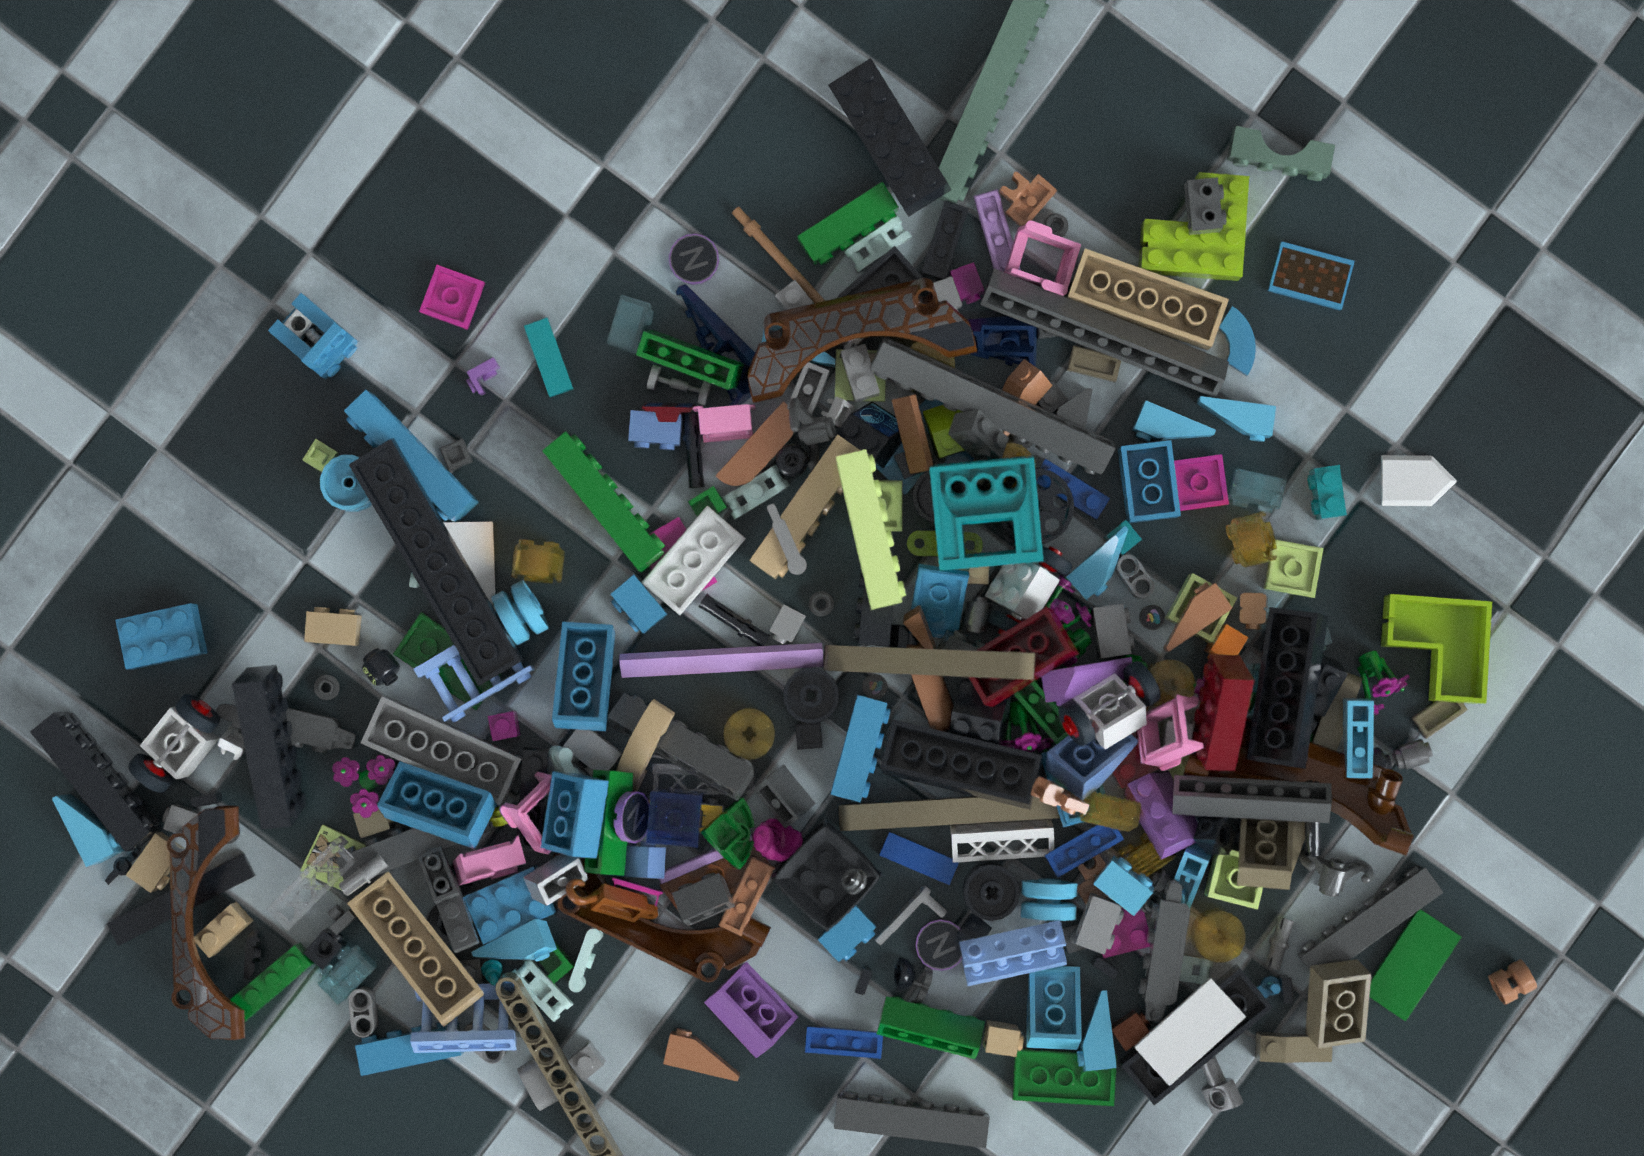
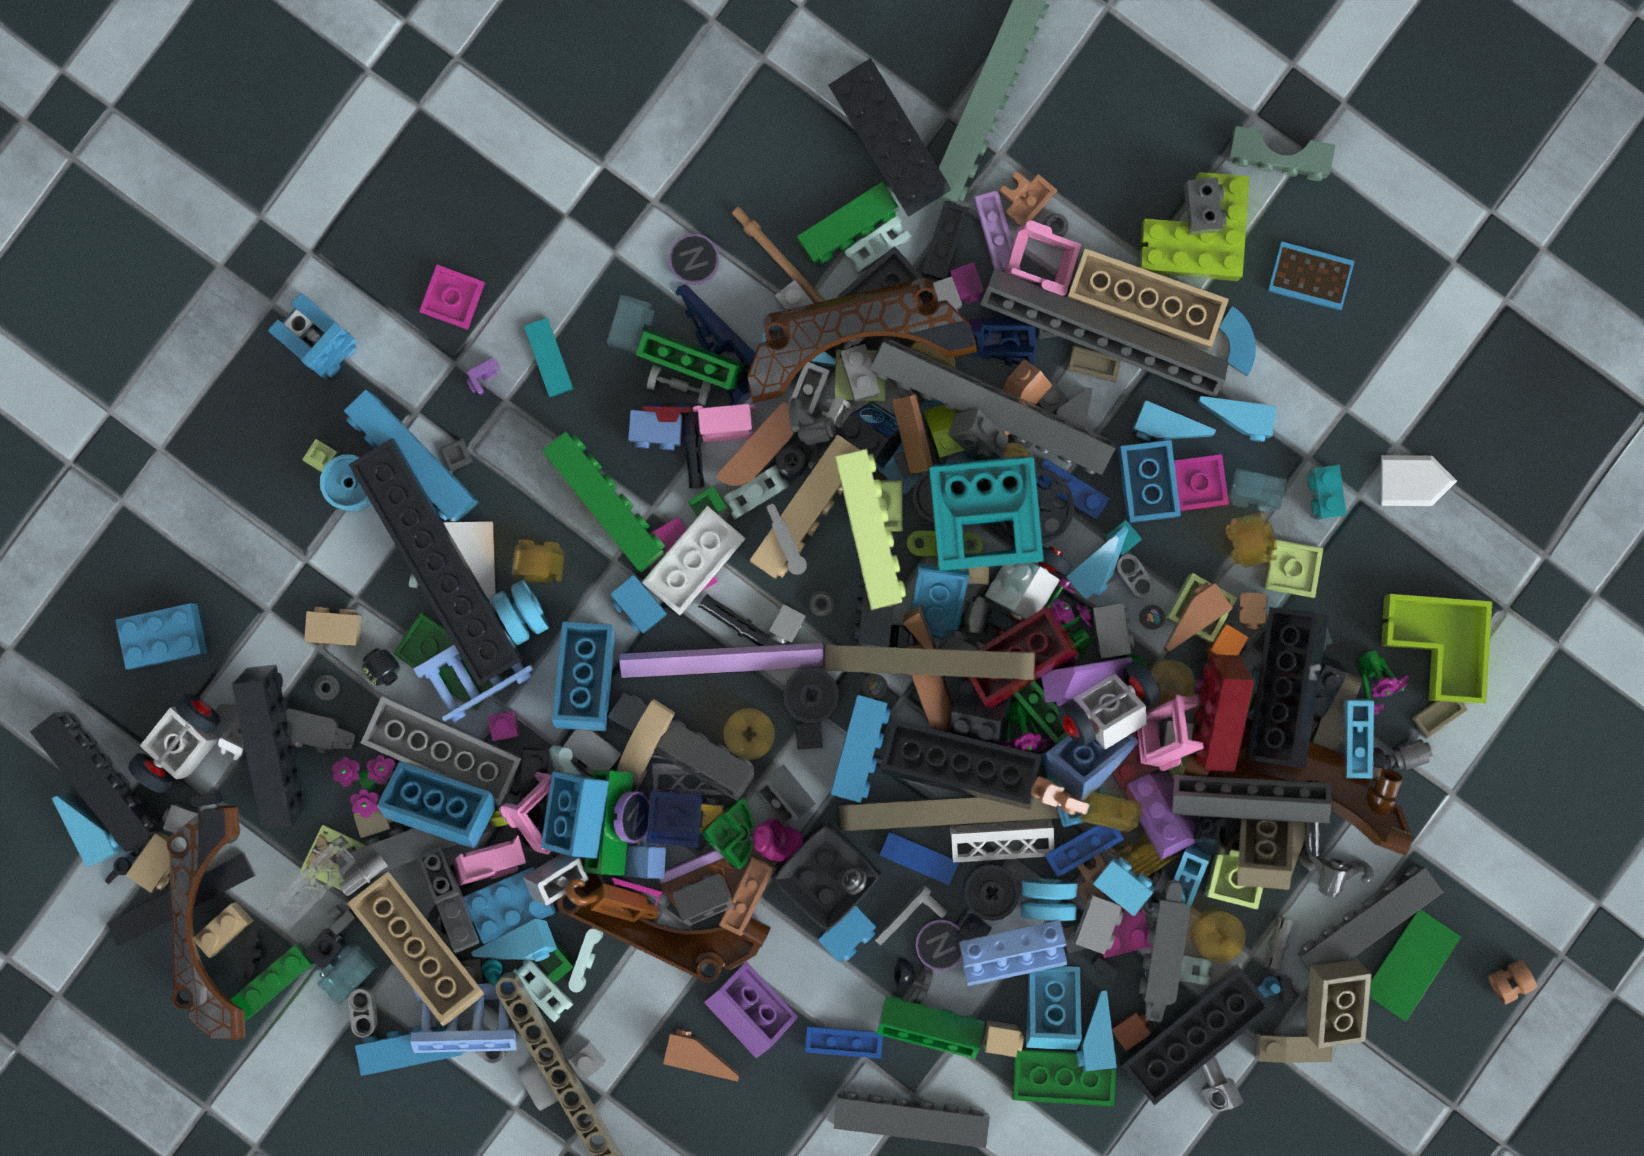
(863, 980): black tile -> none
(1189, 1031): white tile -> none

